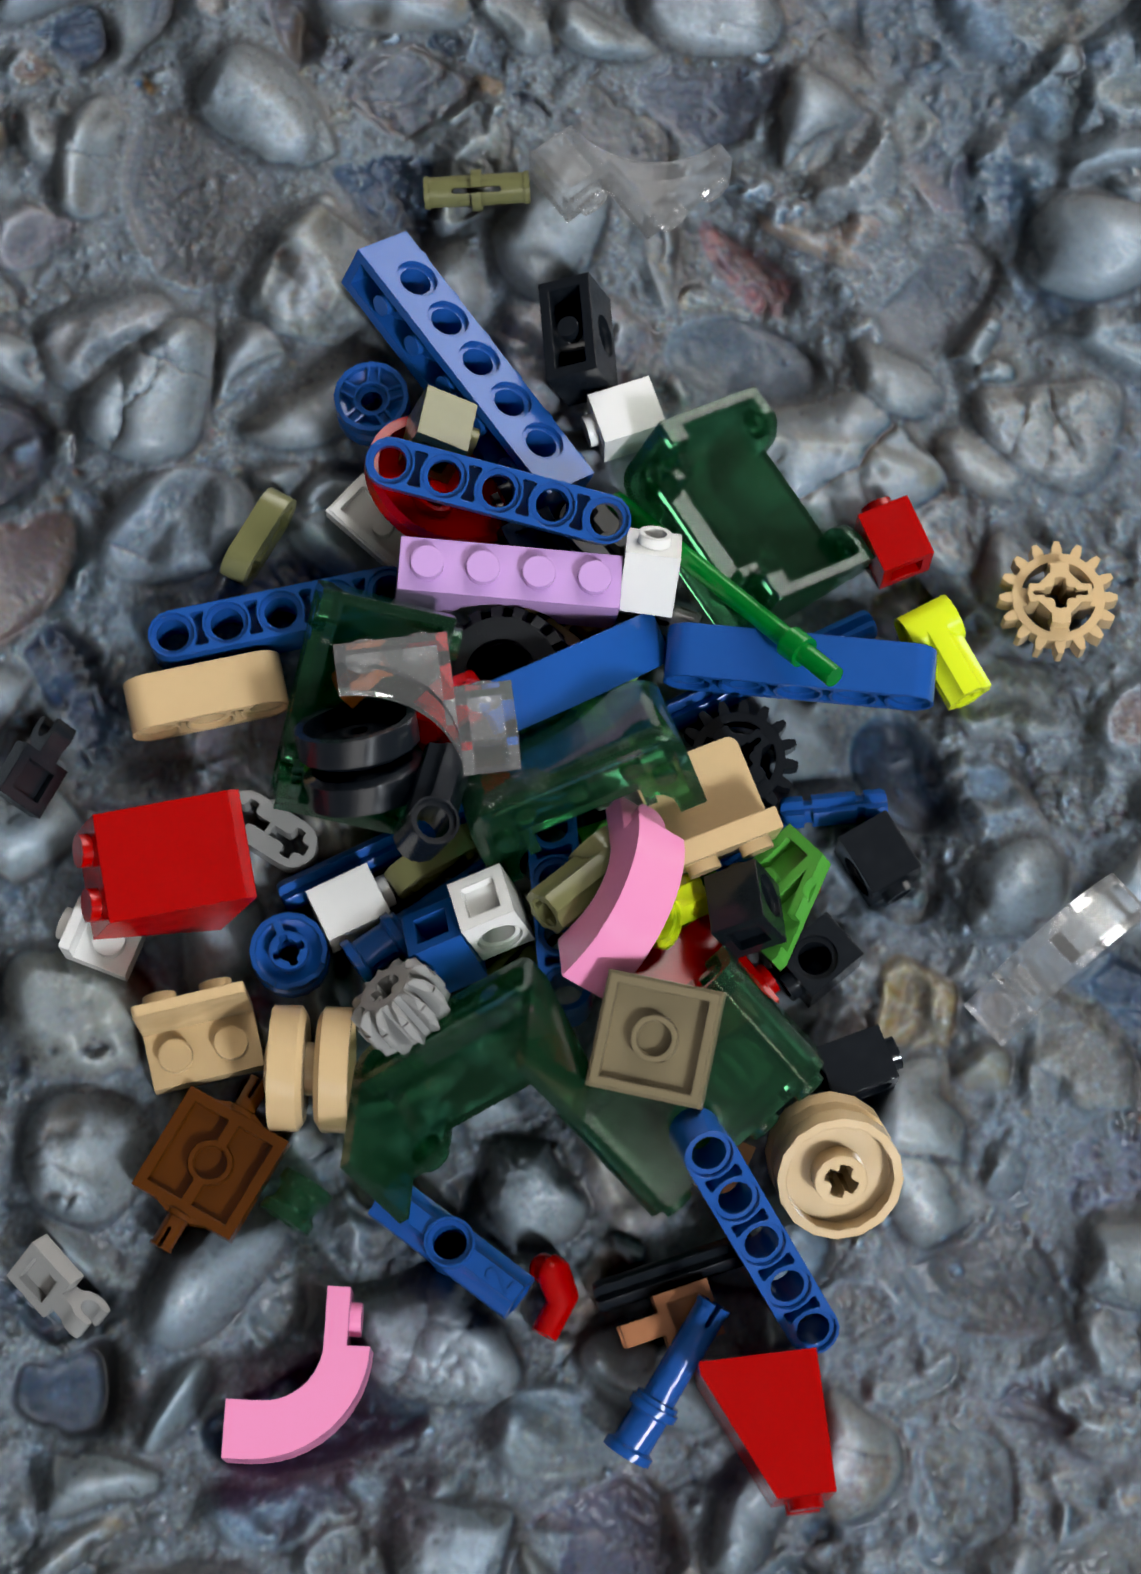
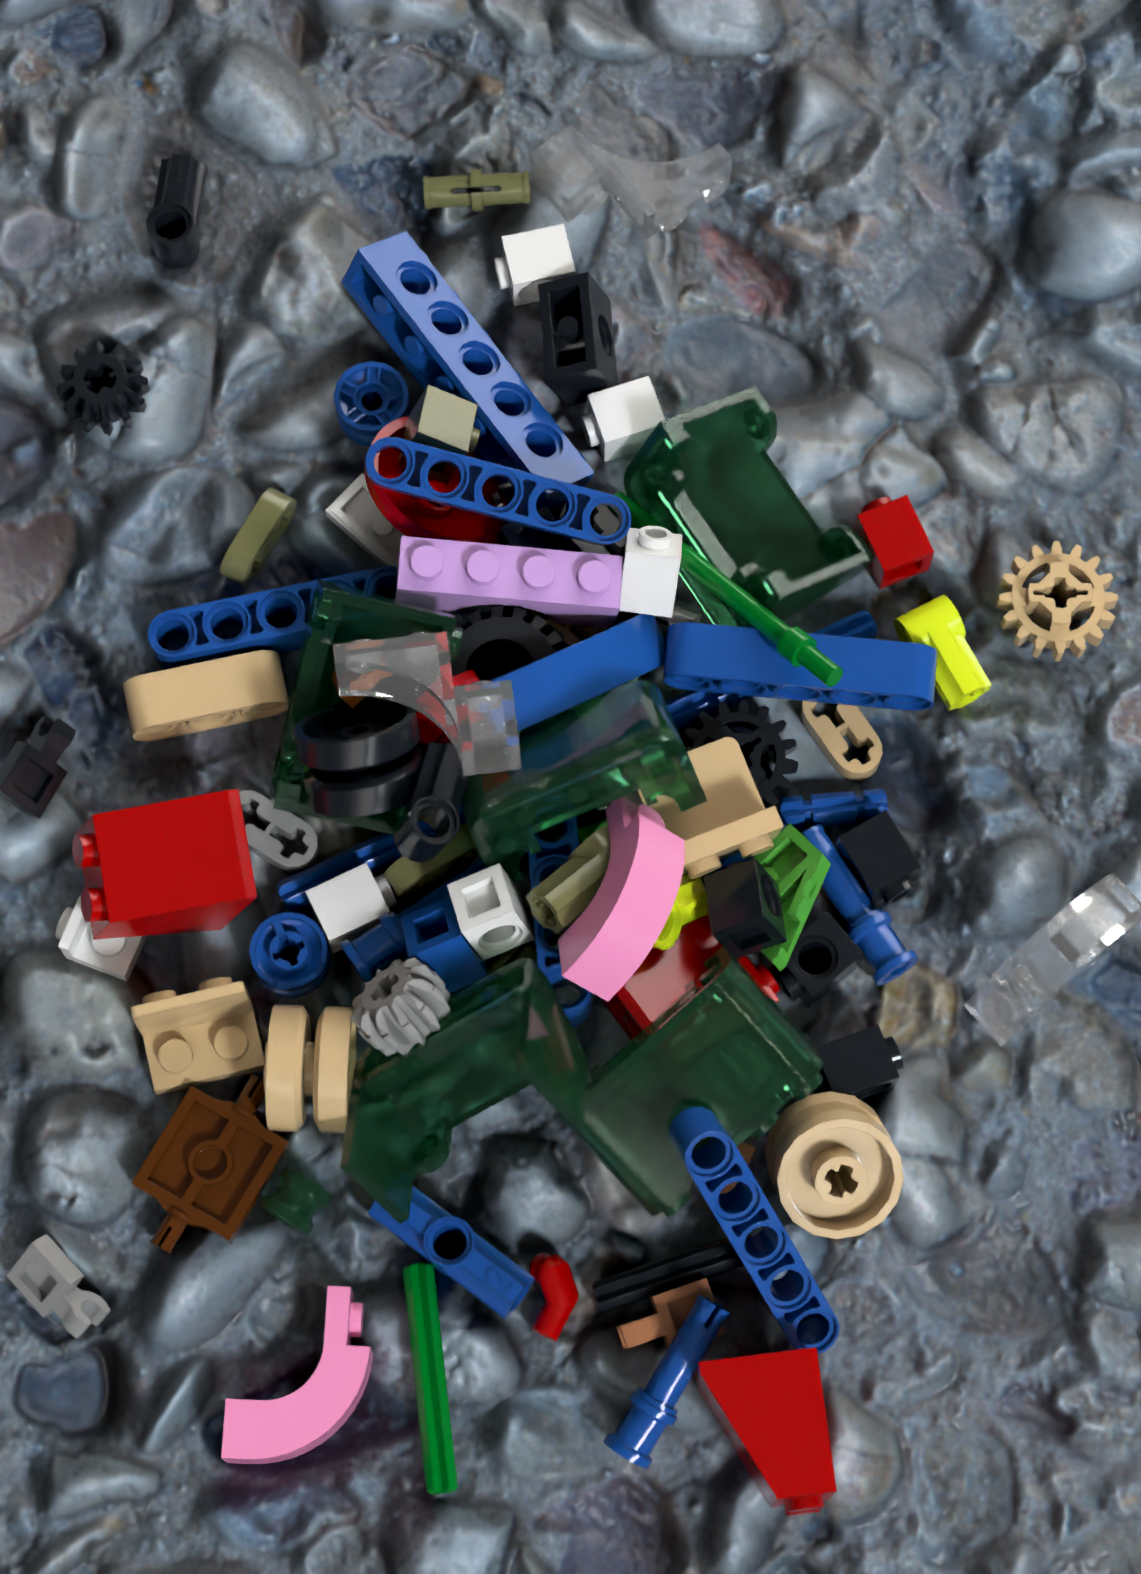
(110, 403): none -> black gear
(177, 210): none -> black piece
(430, 1379): none -> green axle
(531, 260): none -> white brick
(655, 1039): dark tan tile -> none
(833, 744): none -> tan beam
(866, 924): none -> blue pin

